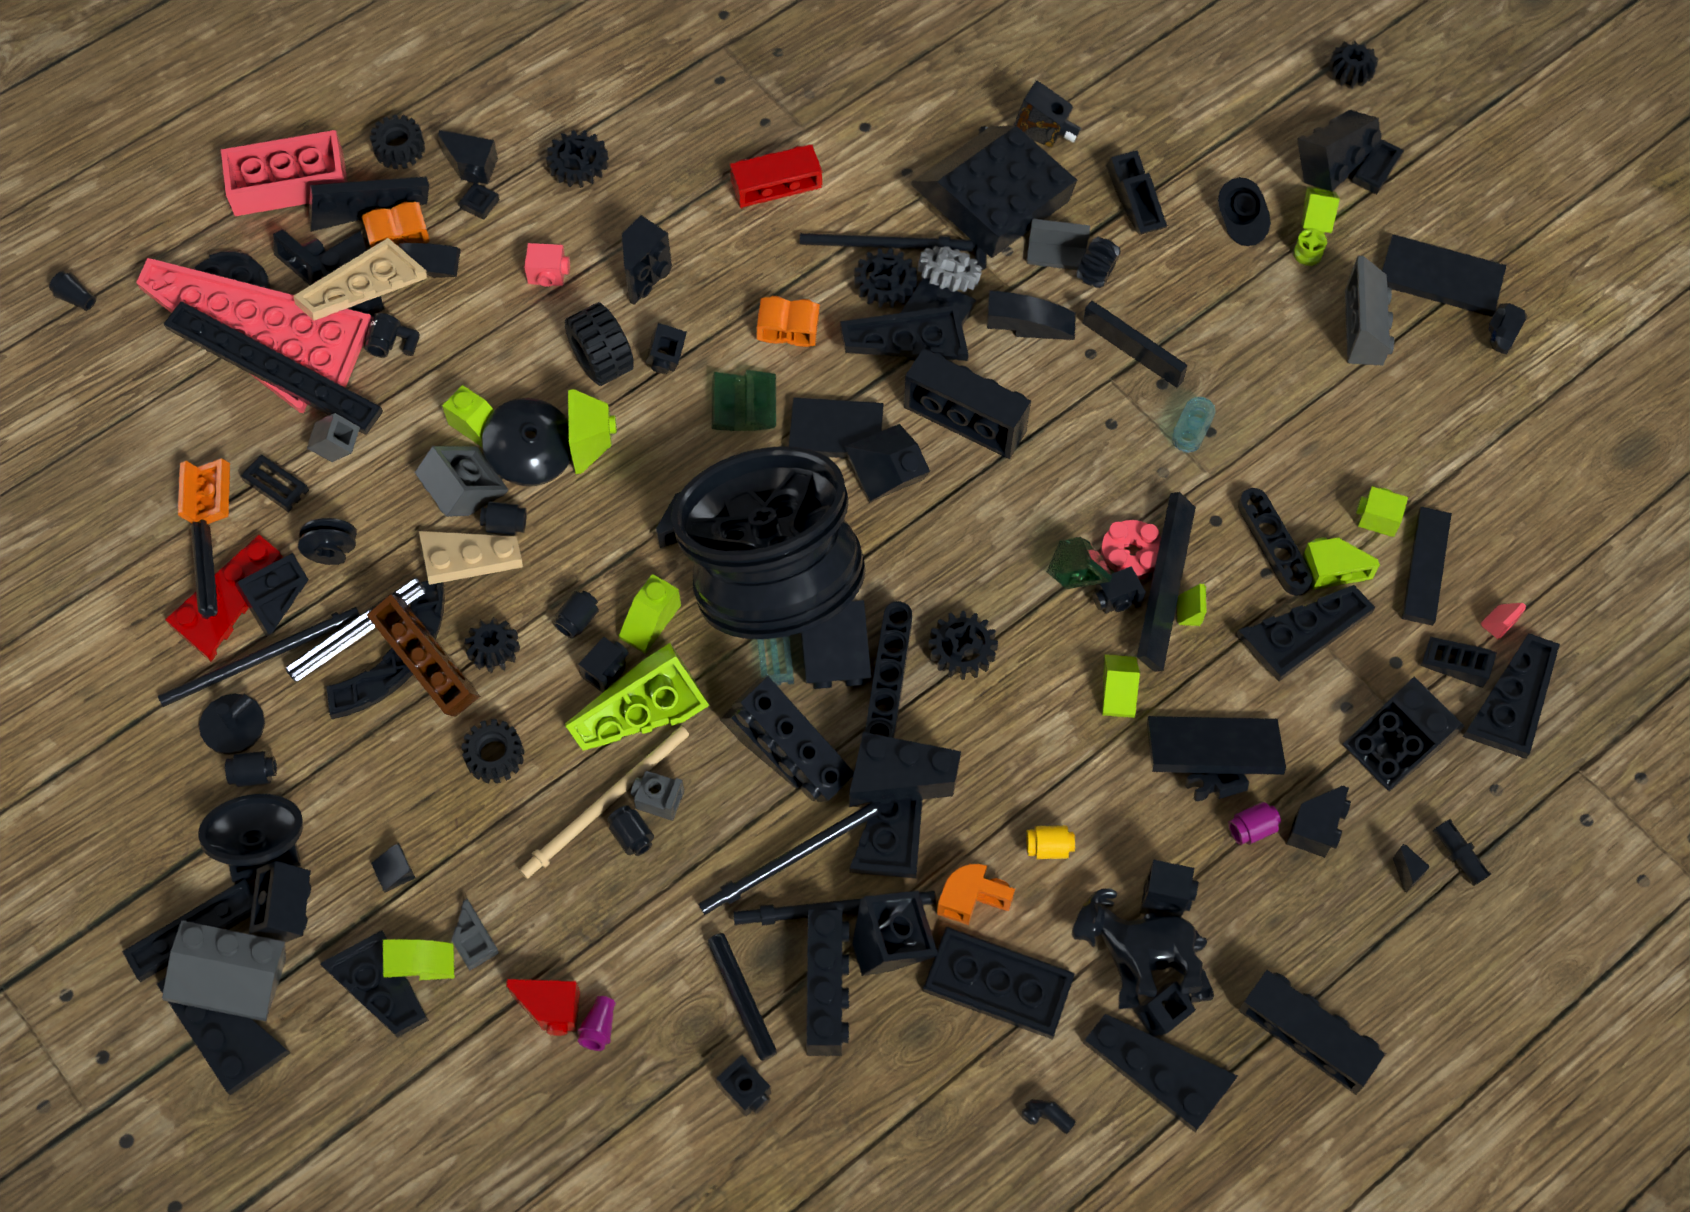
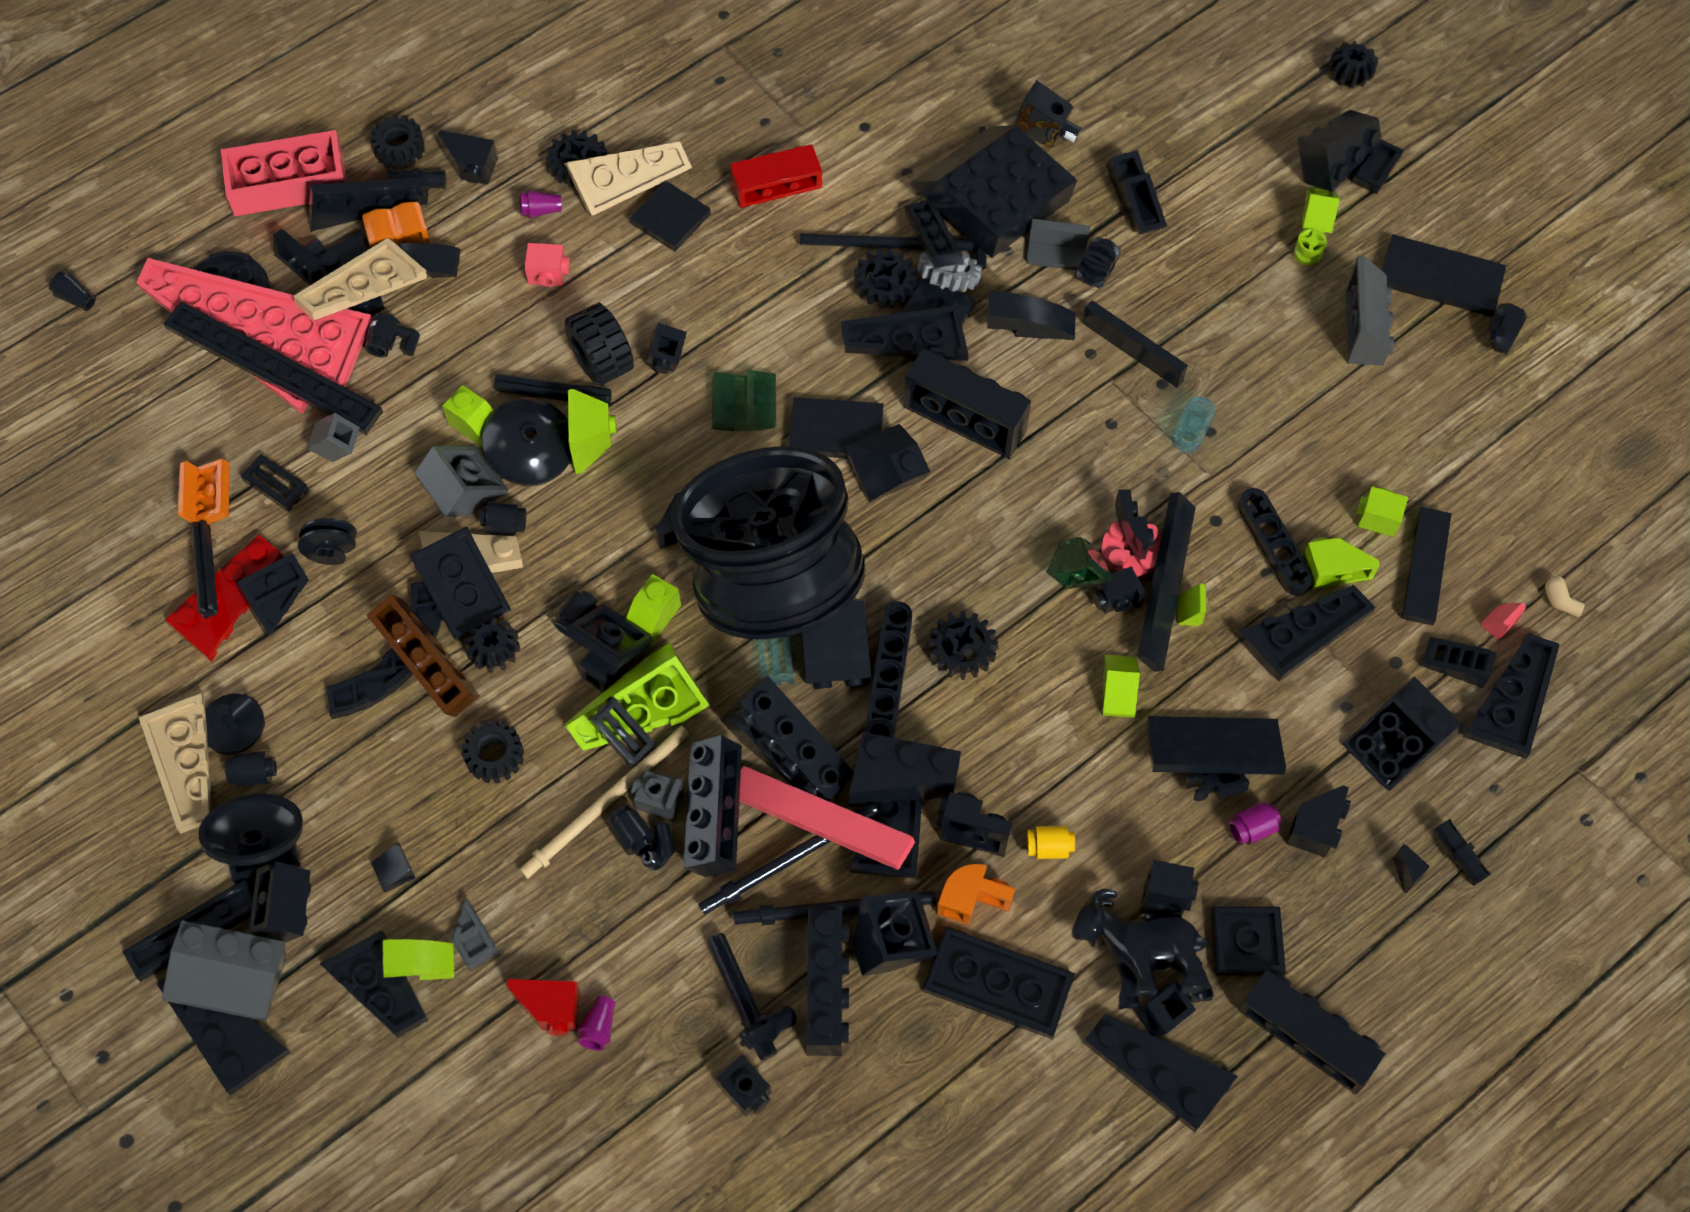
(181, 758): none -> tan wing
(335, 622): black bar -> none
(347, 634): axle -> none
(436, 179): none -> black pin
(460, 582): none -> black tile
(479, 201): black tile -> none
(539, 203): none -> magenta cone
(547, 388): none -> black axle
(603, 712): none -> black tile
(609, 636): none -> black tile
(619, 176): none -> tan wing
(645, 257): black slope -> none
(662, 850): none -> black arm
(670, 216): none -> black tile
(713, 806): none -> black brick
(768, 1027): none -> black axle
(788, 321): orange brick -> none
(824, 818): none -> coral tile
(933, 234): none -> black tile
(966, 826): none -> black plate
(1048, 1110): black arm -> none
(1133, 528): none -> black slope
(1244, 211): black piece -> none
(1247, 941): none -> black tile
(1560, 598): none -> tan arm

